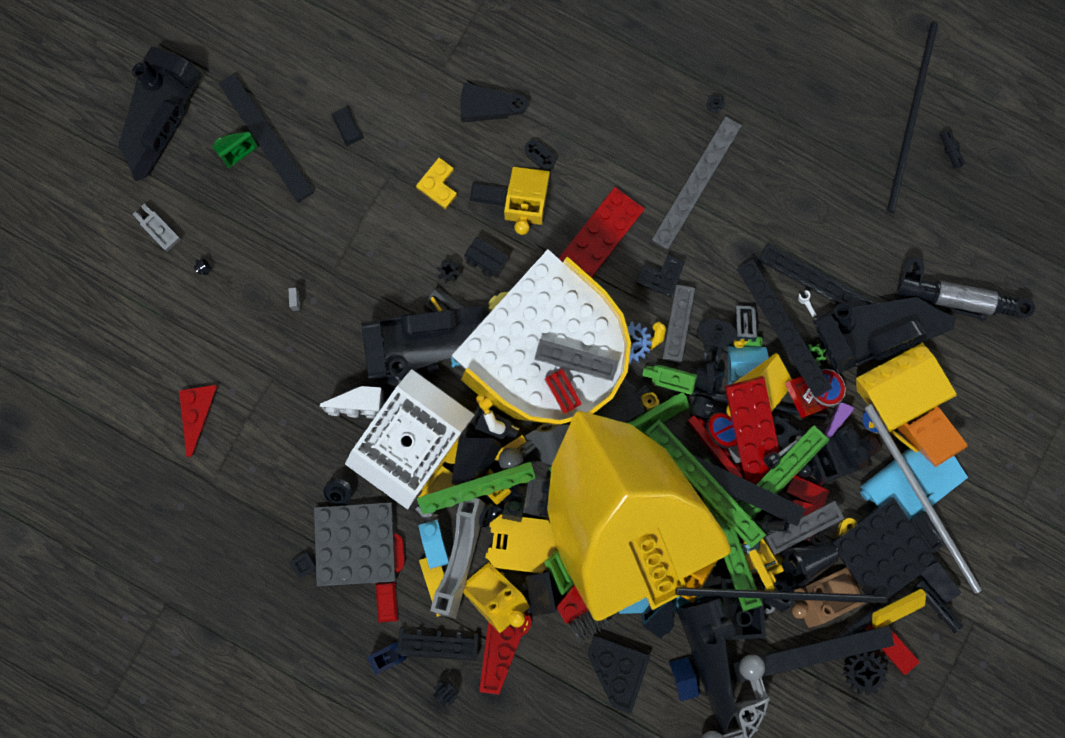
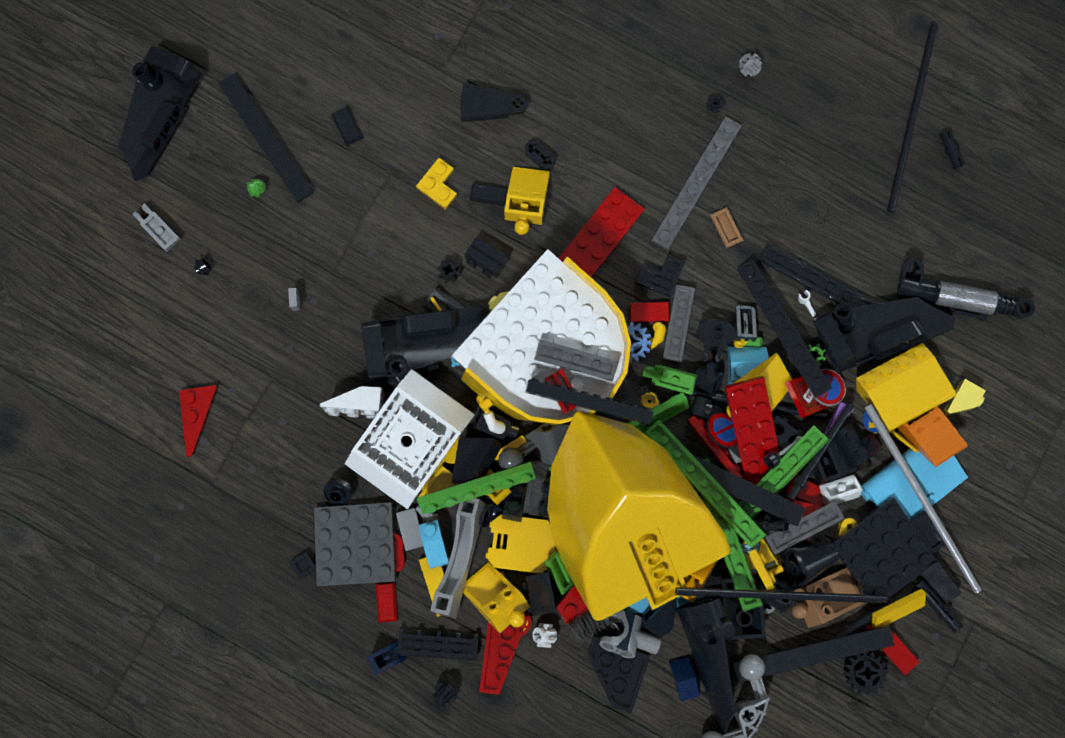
(234, 147): green slope -> none
(256, 188): none -> bright green plate
(409, 529): none -> light grey tile
(544, 635): none -> white gear
(590, 402): none -> black piece
(629, 636): none -> light grey connector
(649, 312): none -> red tile
(726, 227): none -> medium nougat tile
(750, 64): none -> light grey gear
(801, 481): none -> black bar
(841, 490): none -> white slope
(967, 398): none -> light yellow slope

